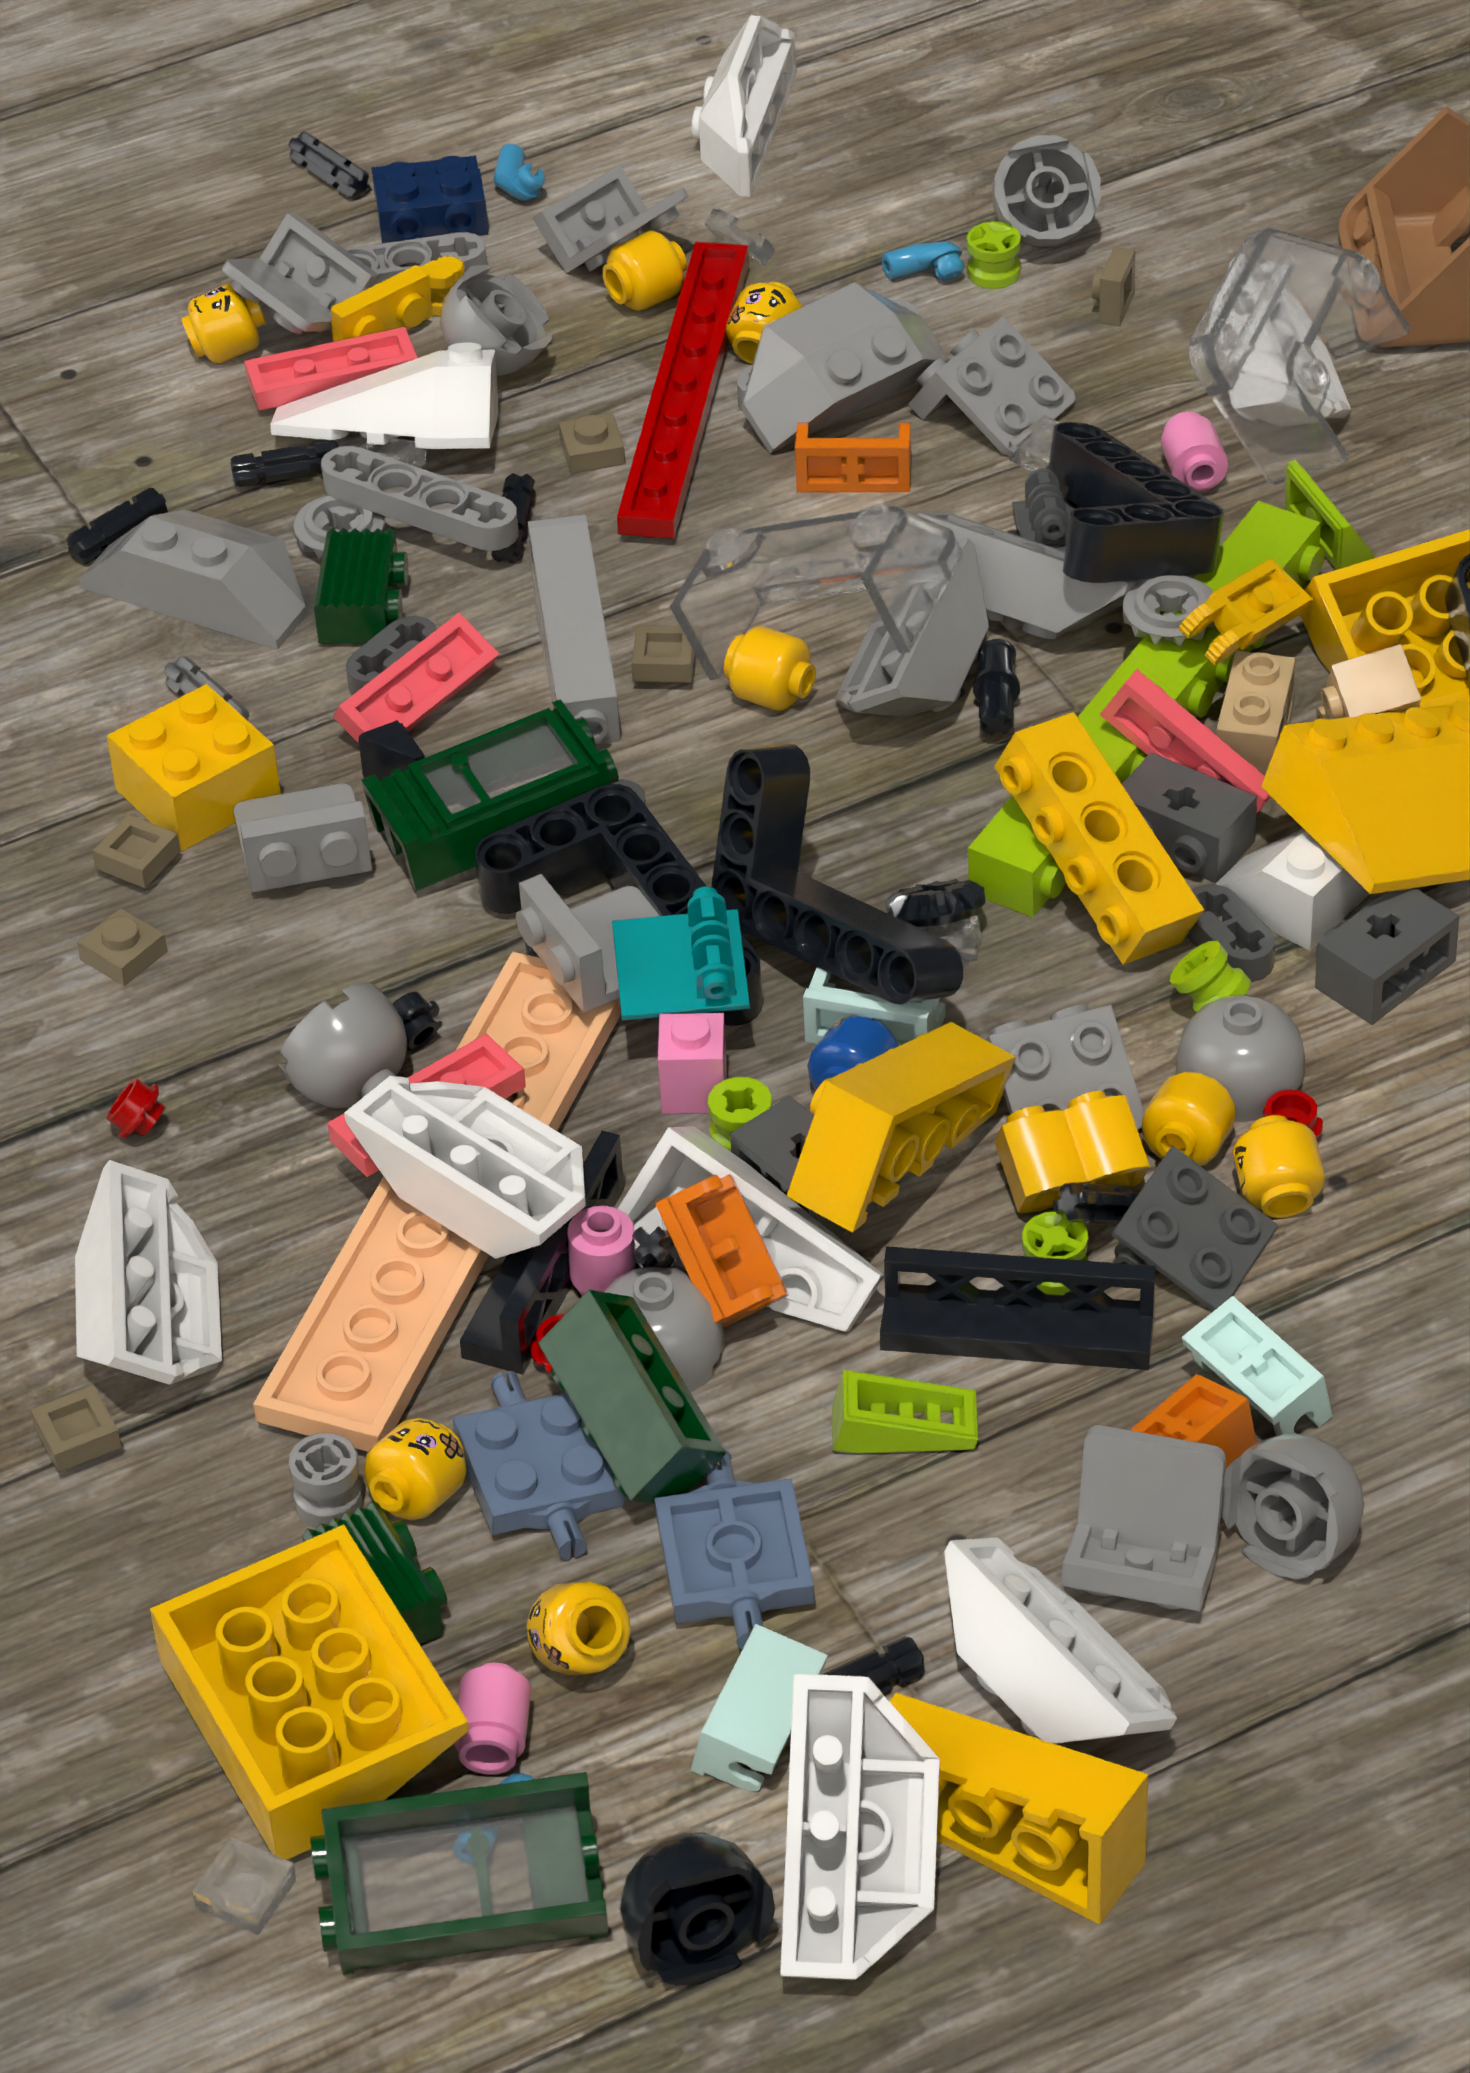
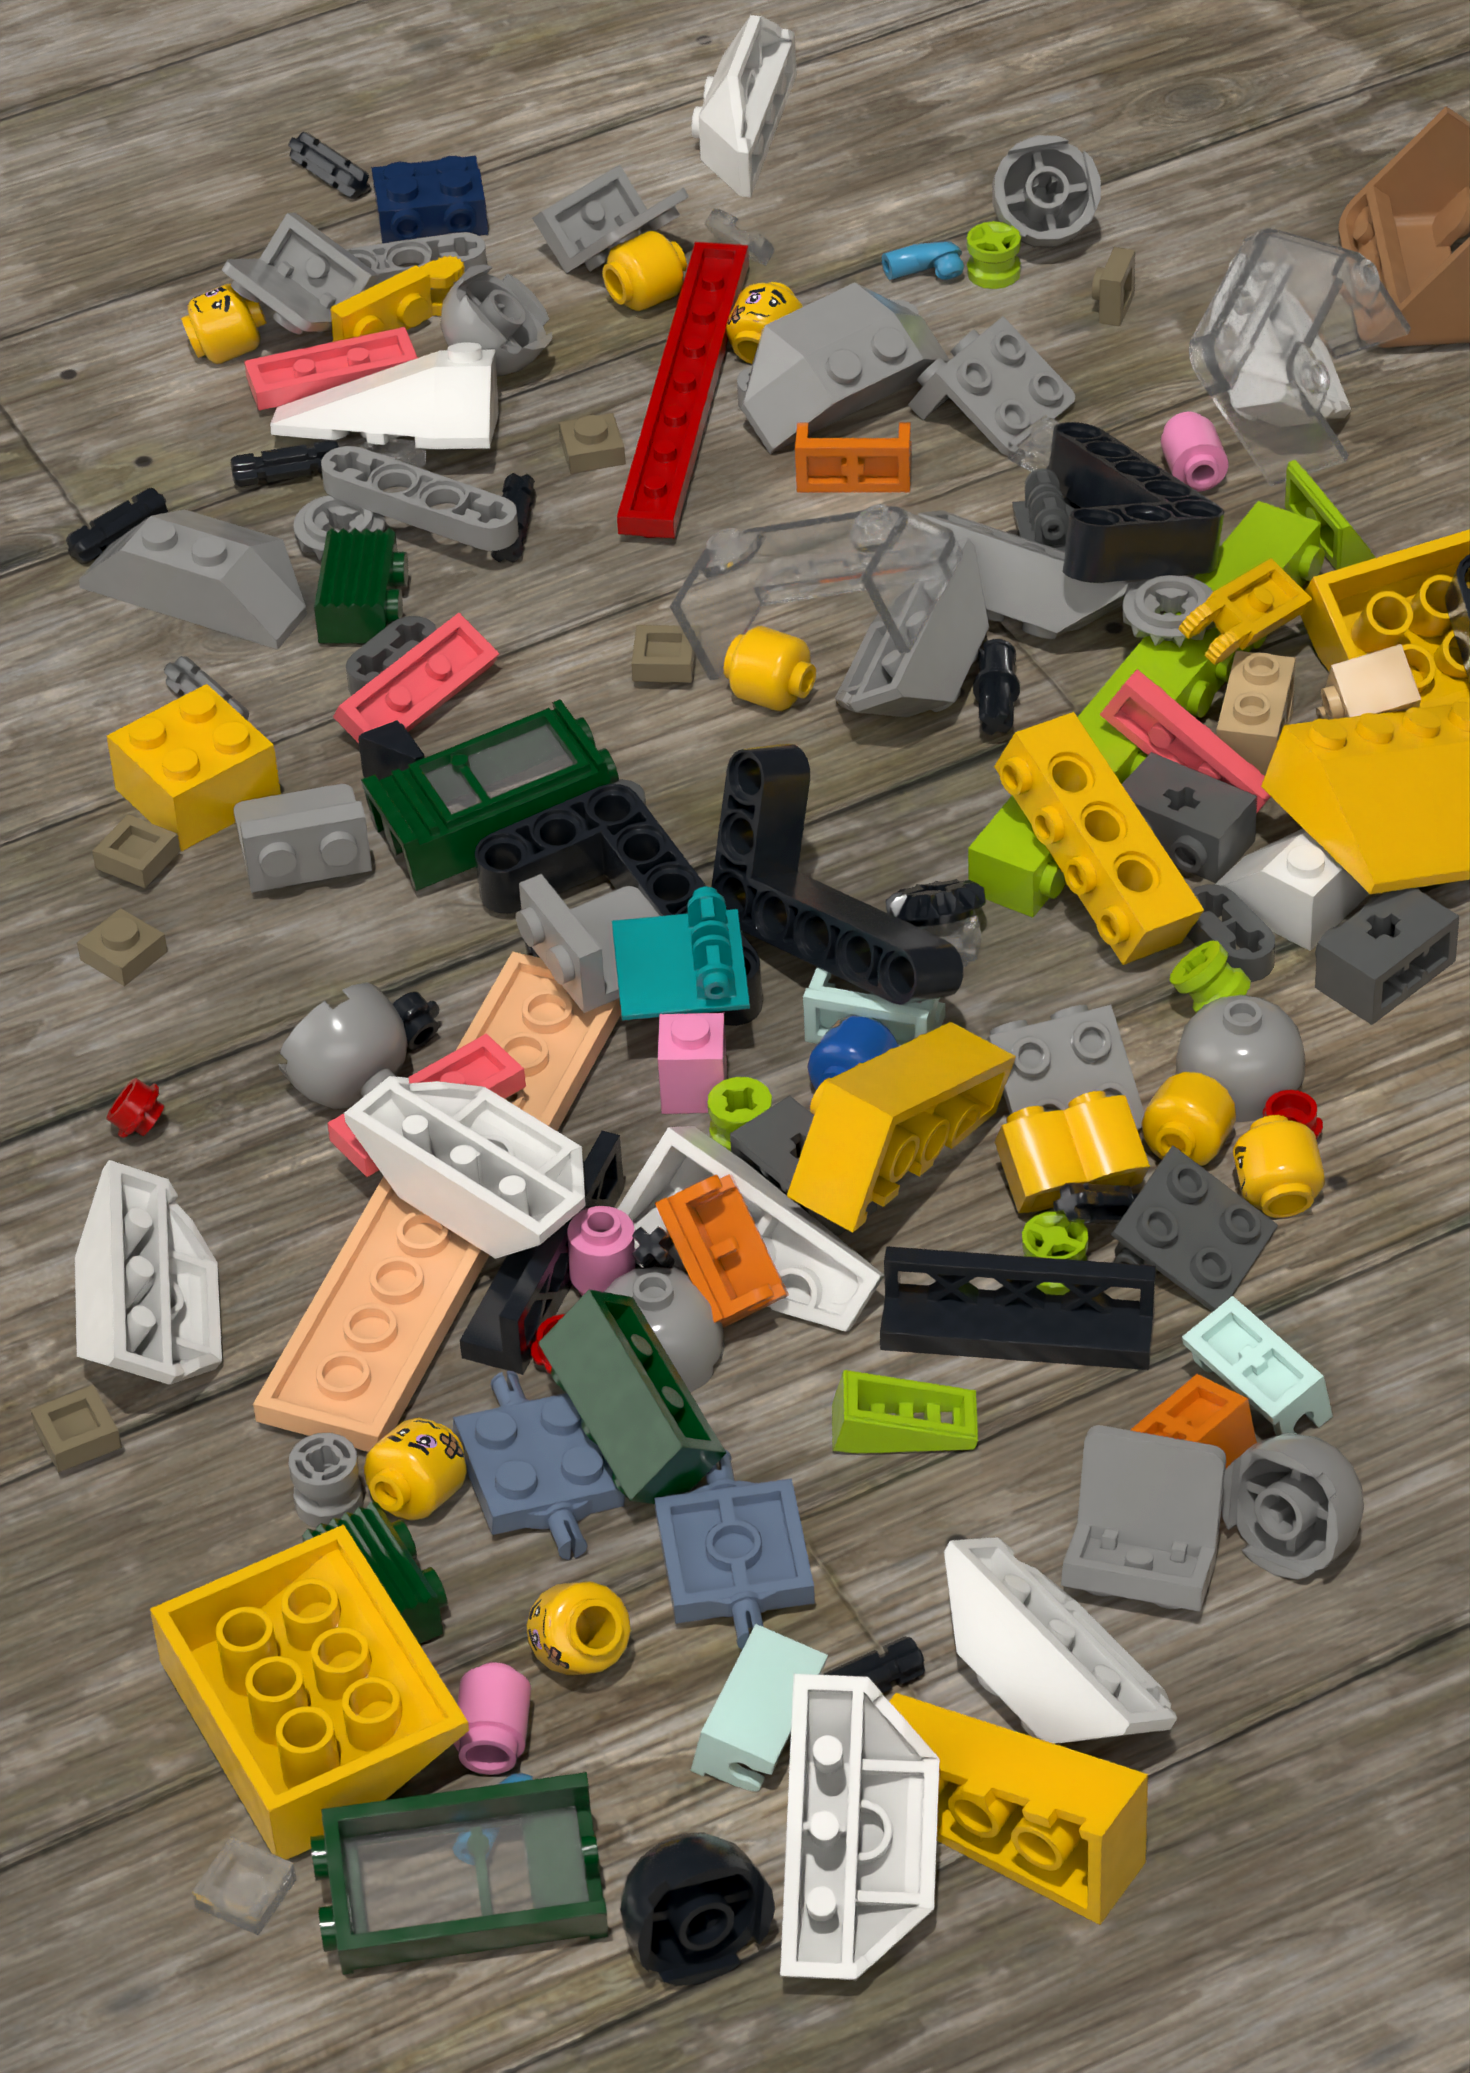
(515, 177): dark azure arm -> none
(573, 623): light grey slope -> none

